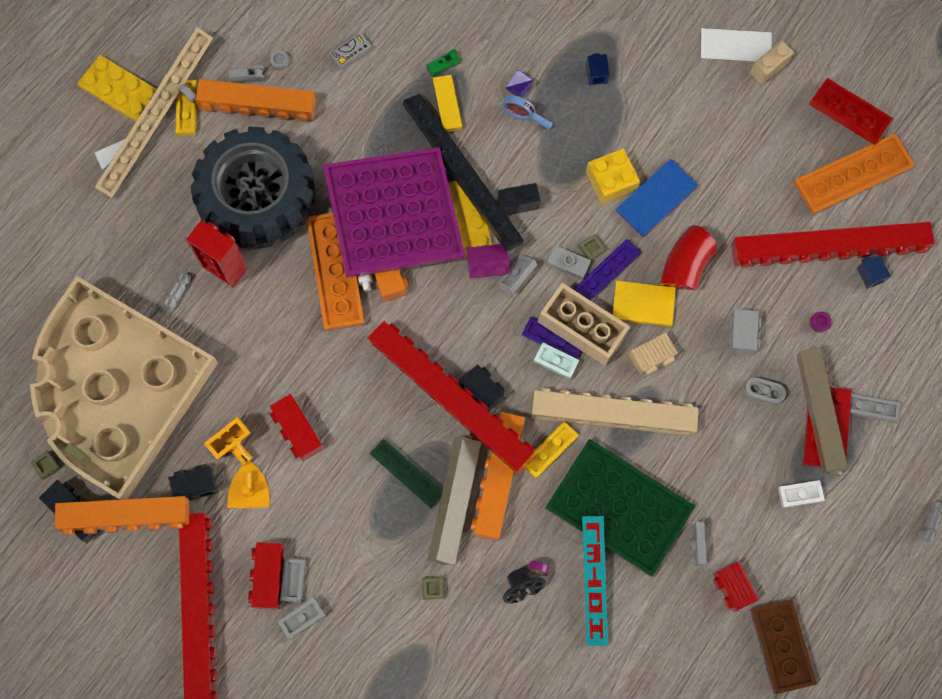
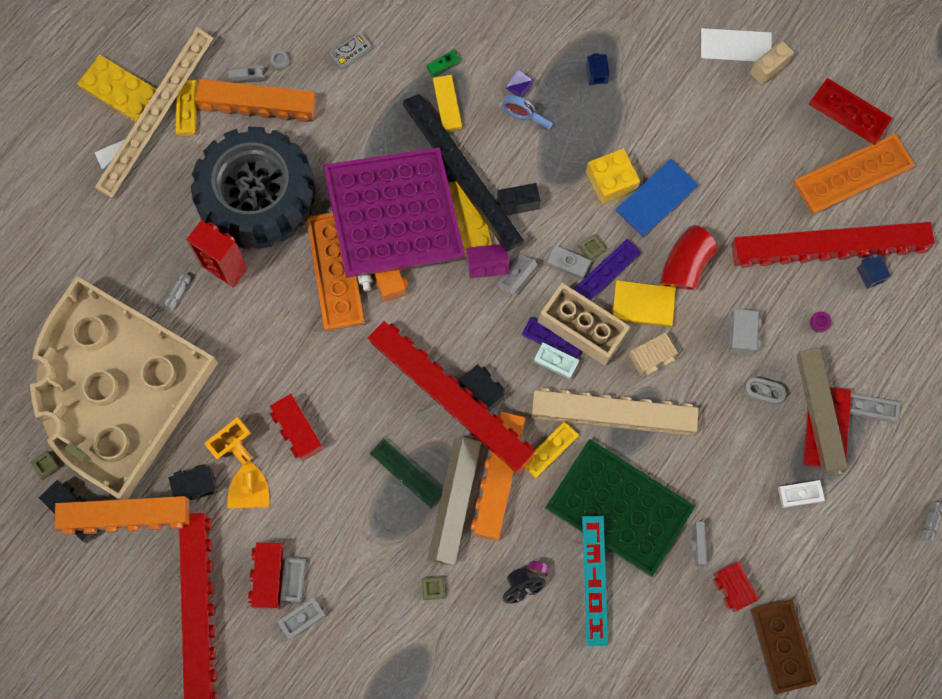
(187, 93): light grey tile -> none

